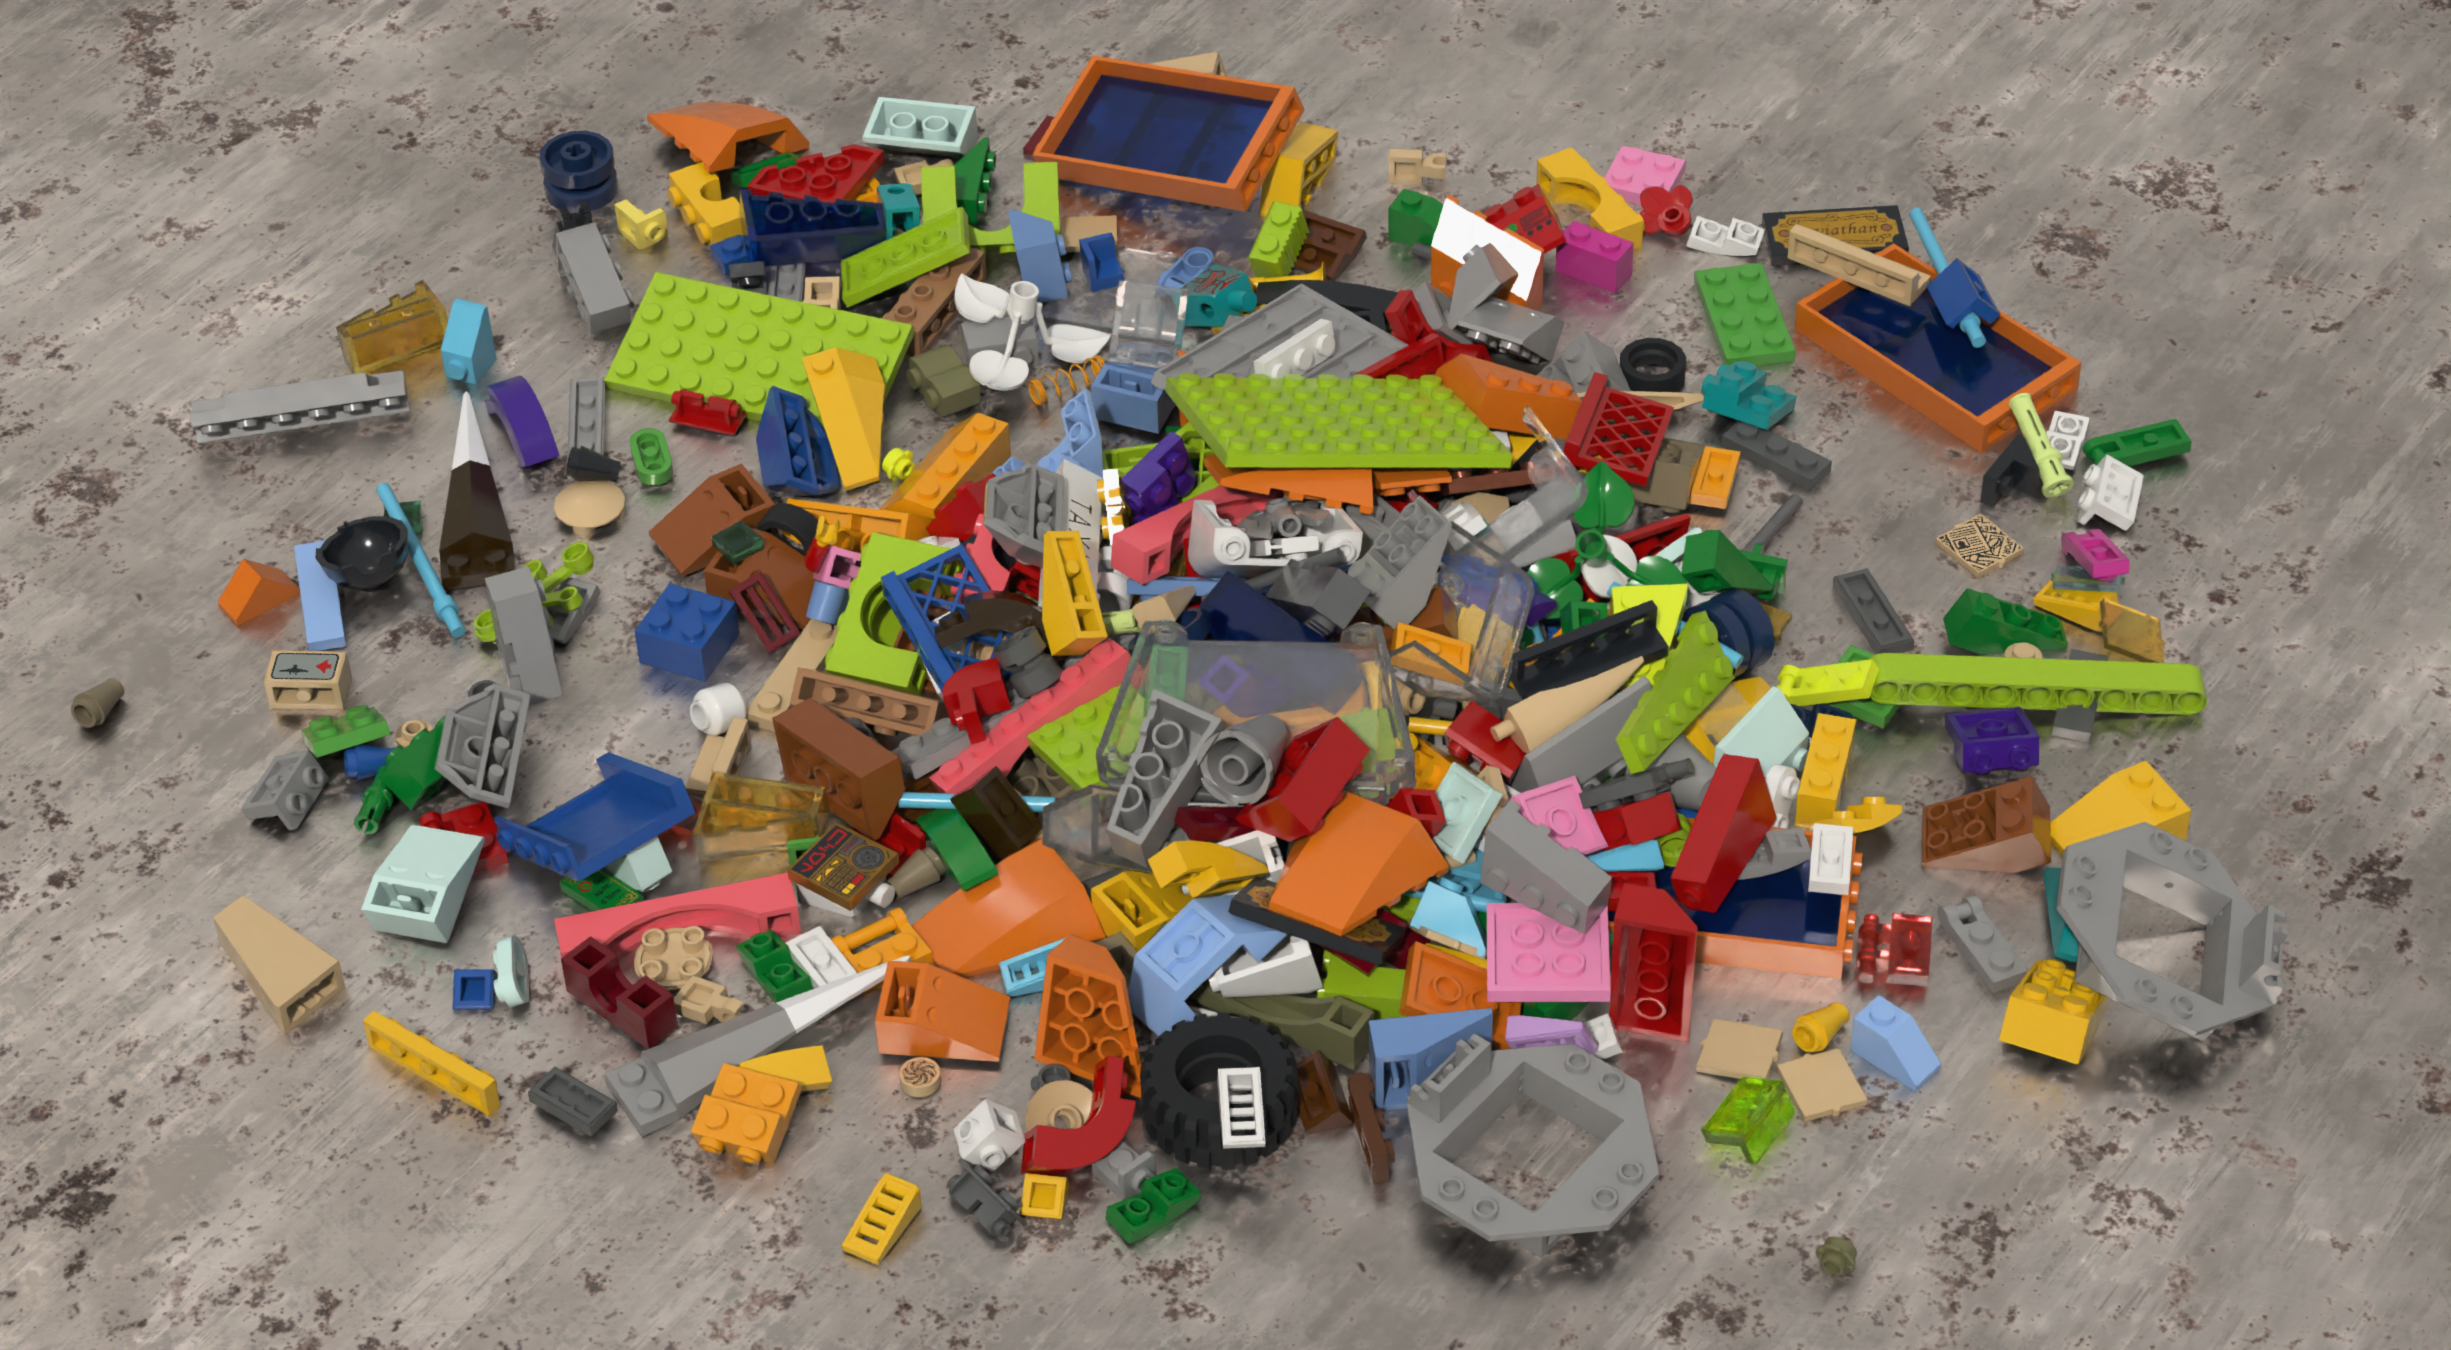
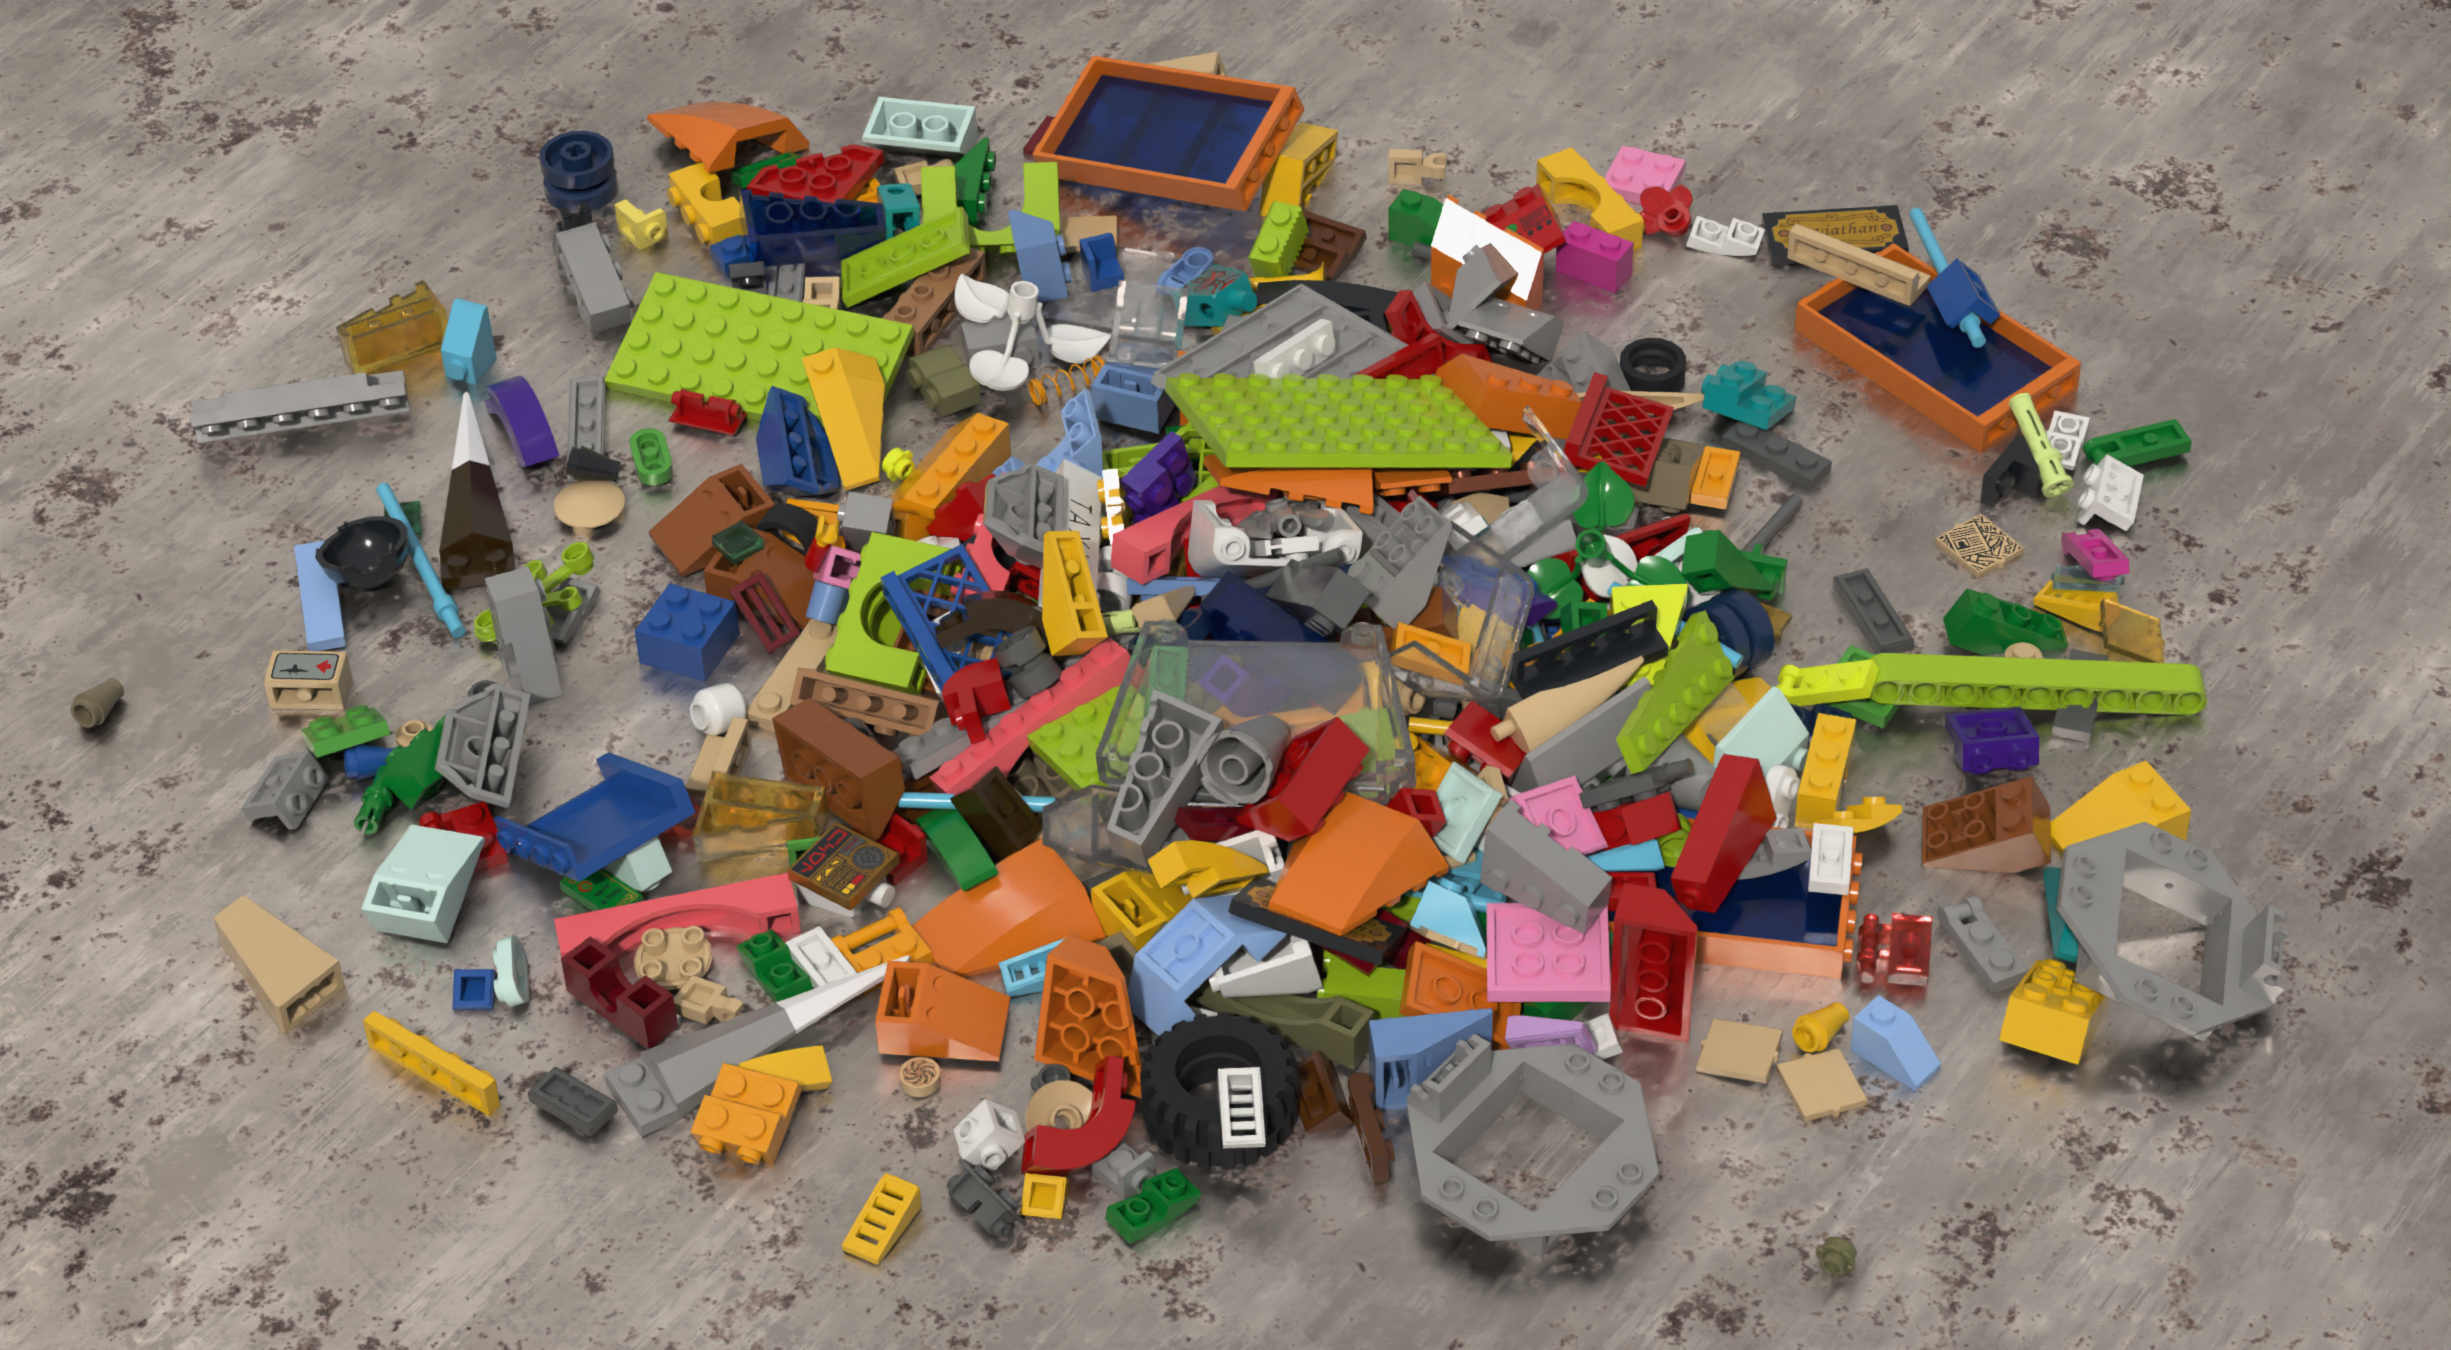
(255, 590): orange slope -> none
(865, 515): none -> light grey brick
(918, 872): dark tan cone -> none
(1744, 315): bright green plate -> none
(1751, 1117): clear neon green bracket -> none

